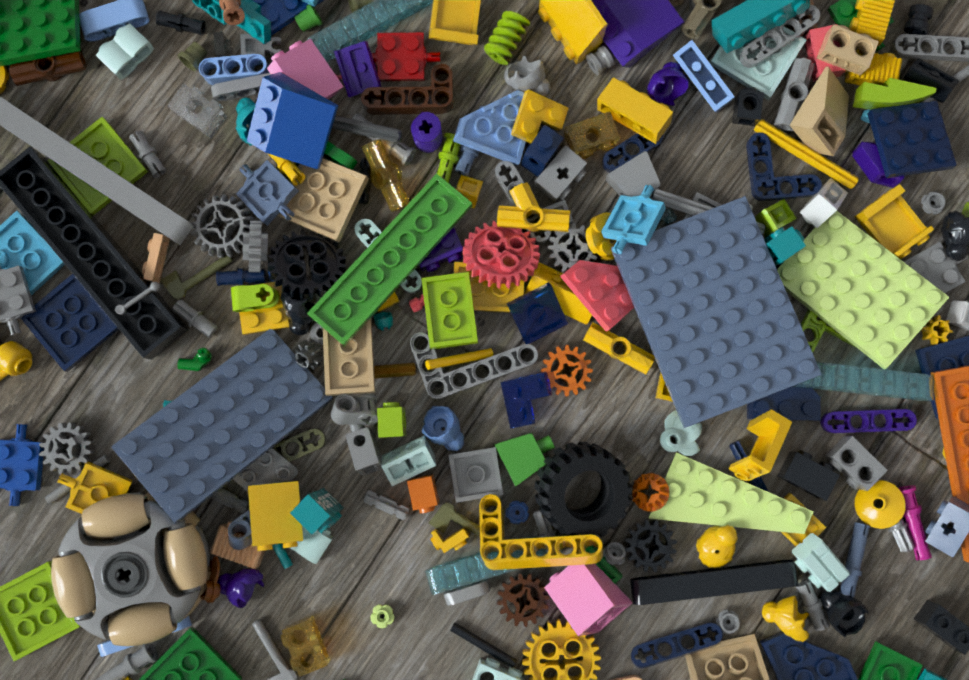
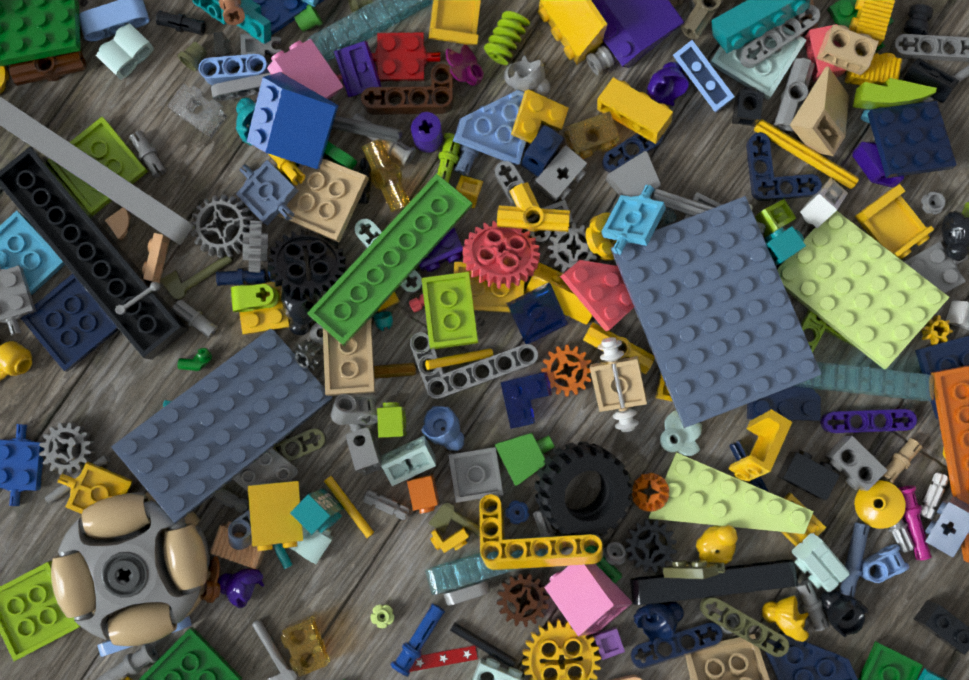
(119, 223): none -> light nougat tile
(348, 506): none -> yellow bar
(412, 649): none -> blue pin
(445, 658): none -> red sticker
(464, 66): none -> magenta plate
(609, 643): none -> medium lavender plate
(618, 384): none -> tan plate
(659, 619): none -> dark blue piece
(693, 570): none -> olive plate
(744, 625): none -> olive beam
(887, 564): none -> light blue piece
(901, 460): none -> tan pin
(934, 495): none -> white axle

